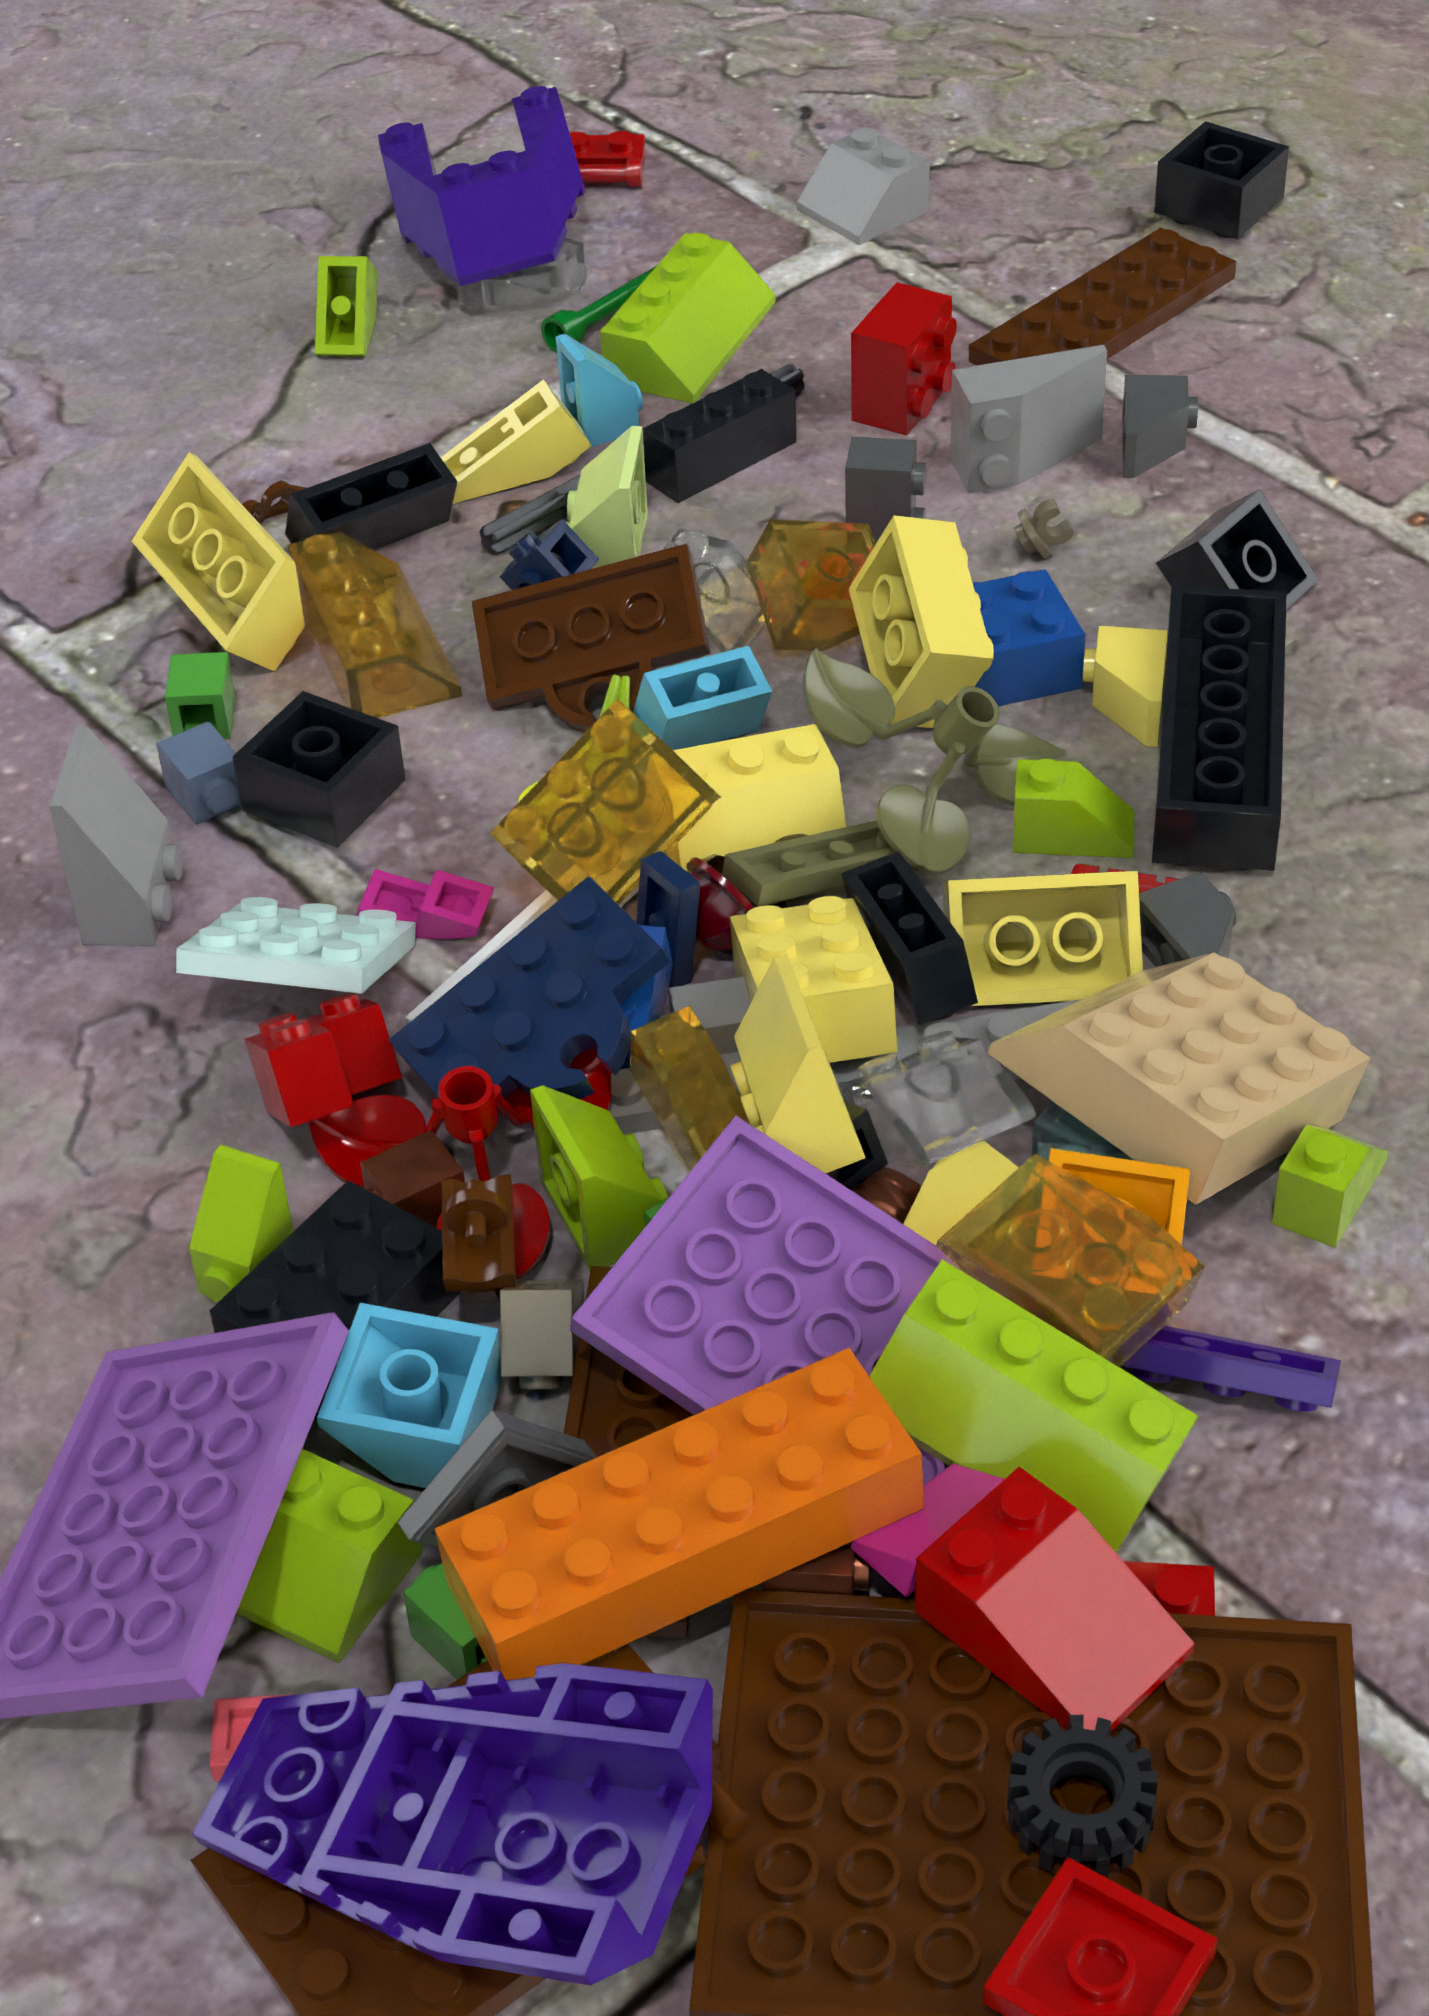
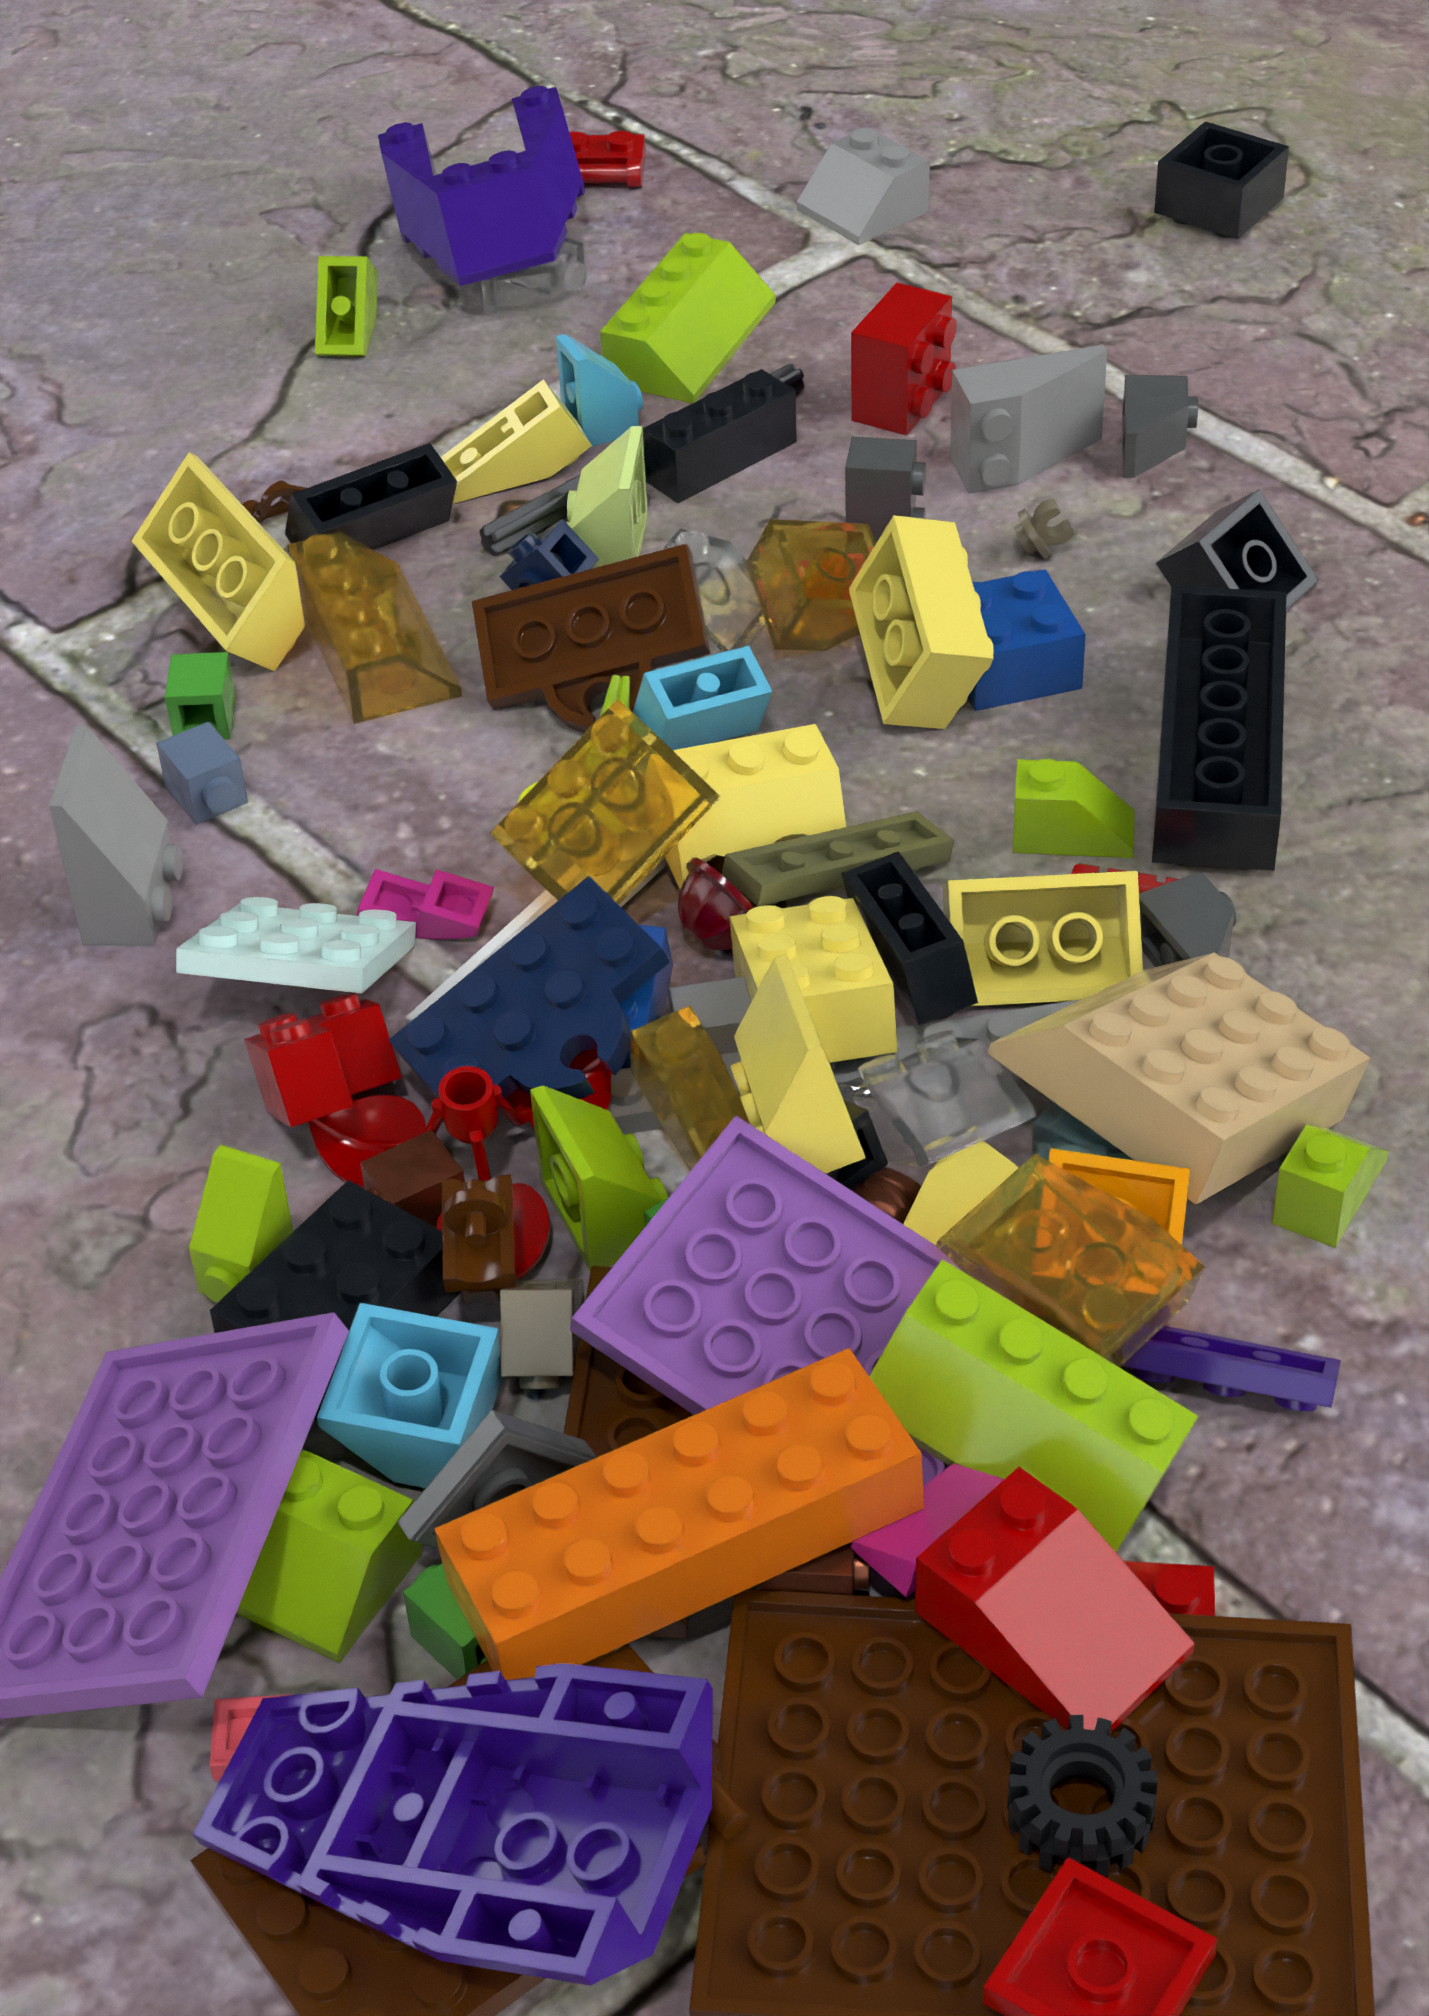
(319, 768): black brick -> none
(575, 323): green piece -> none
(670, 900): dark blue plate -> none
(925, 830): olive plant -> none
(1112, 301): reddish brown plate -> none
(1128, 678): light yellow slope -> none

